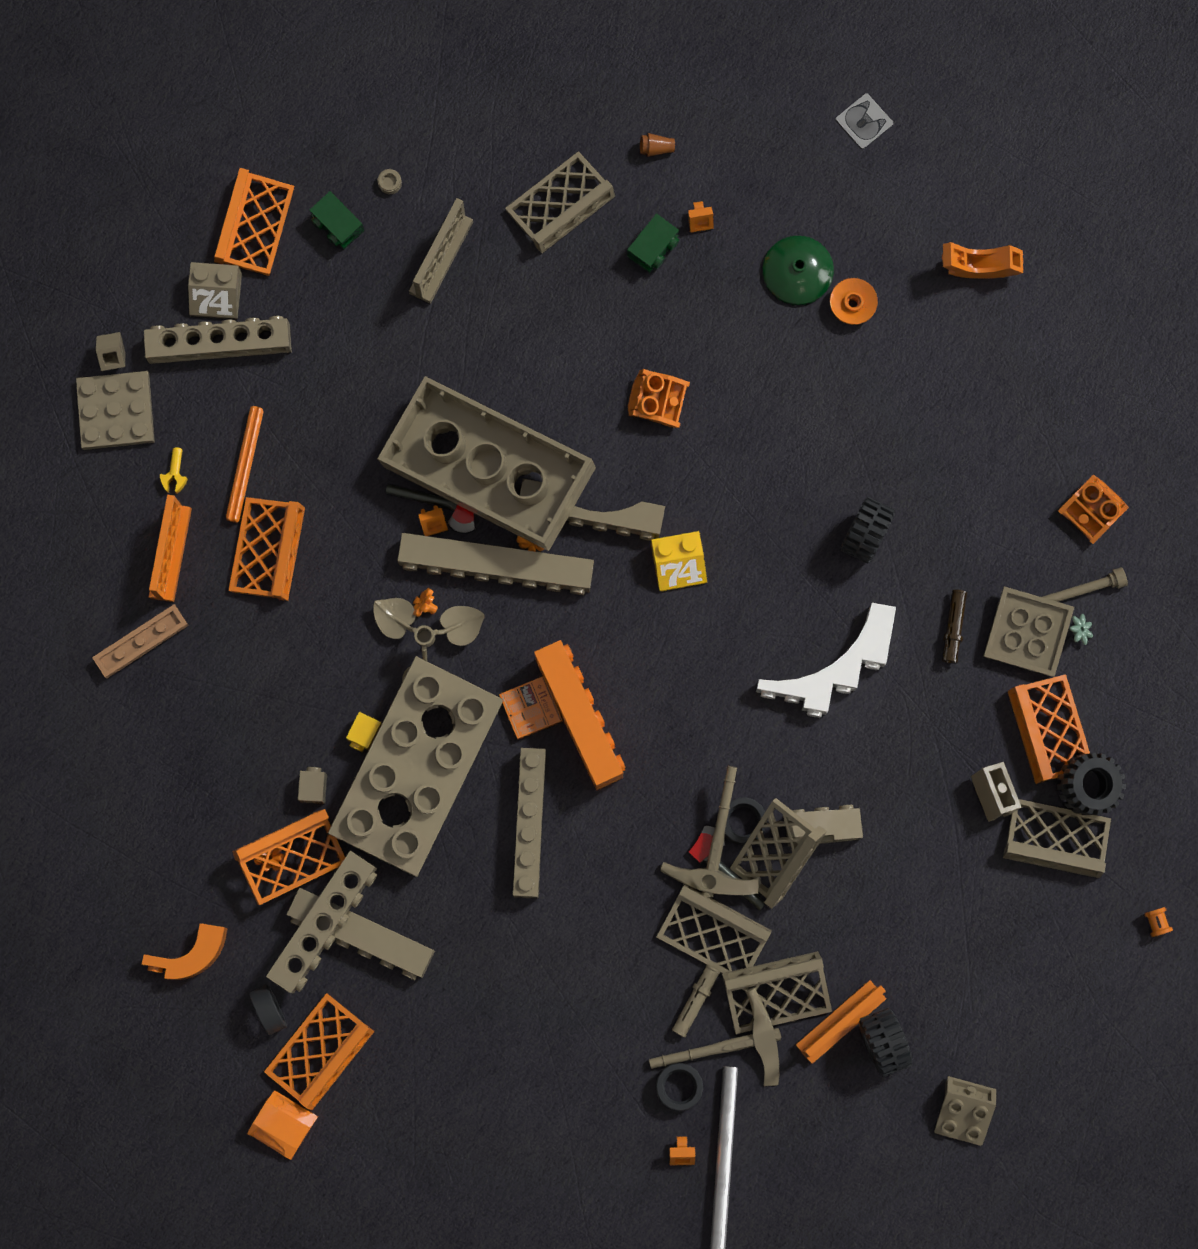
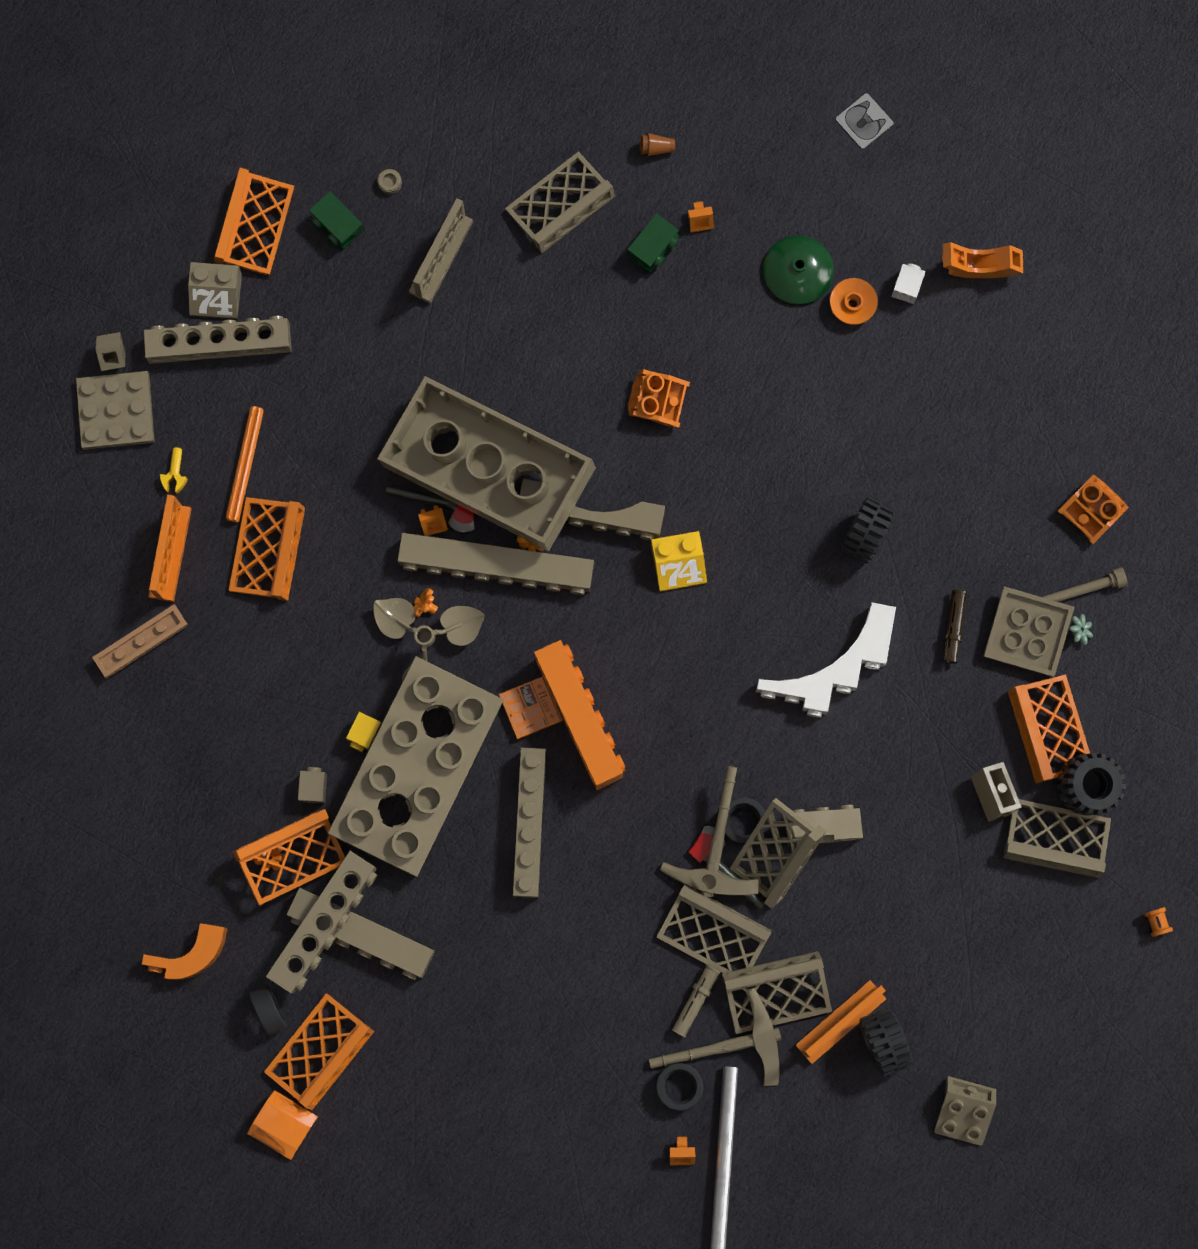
(908, 283): none -> white brick

